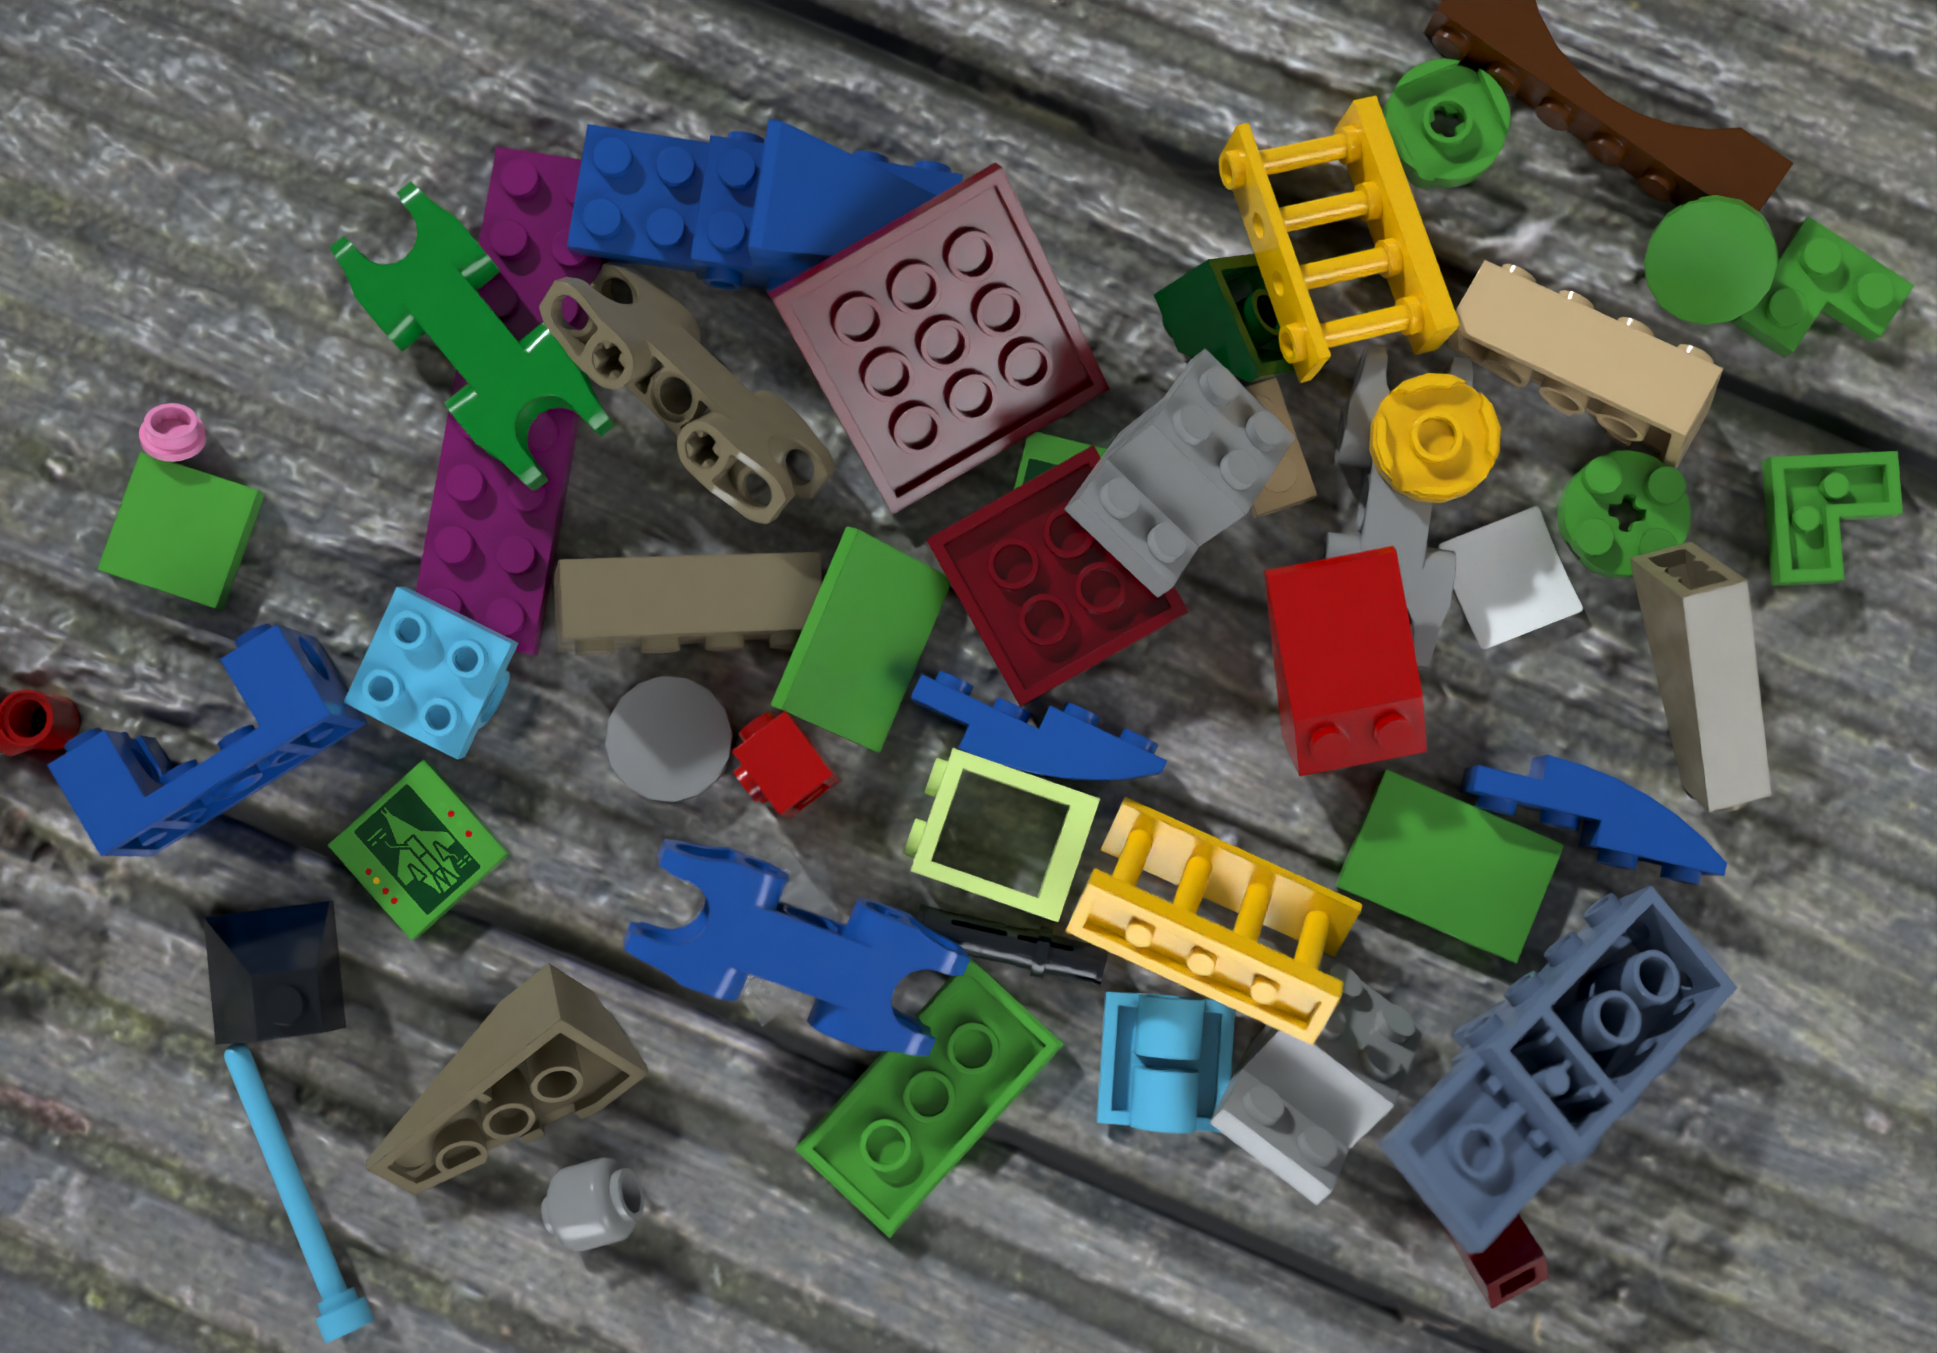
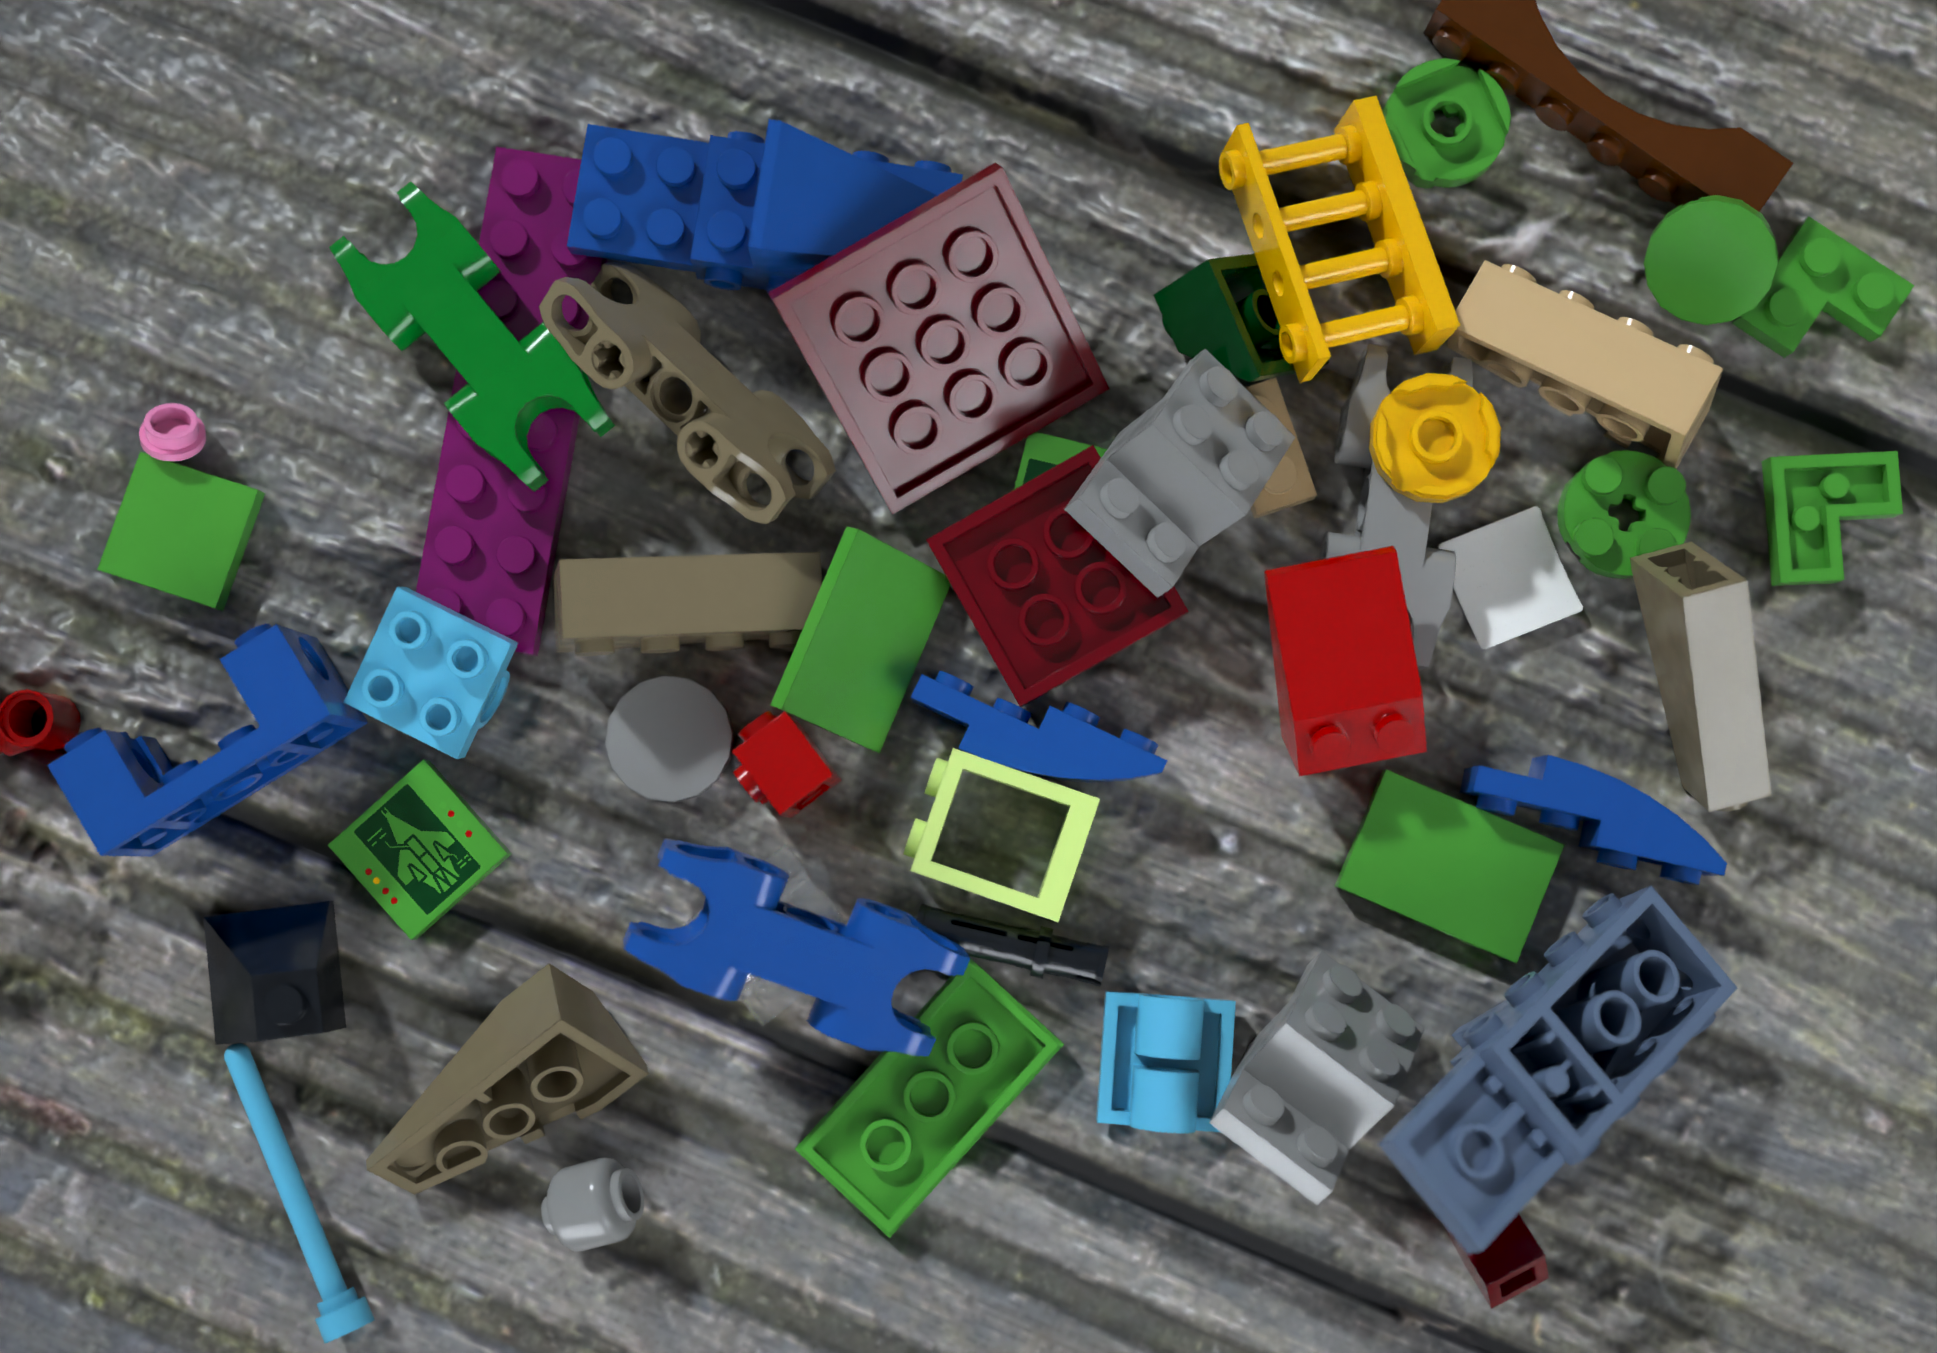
(1201, 953): yellow fence -> none

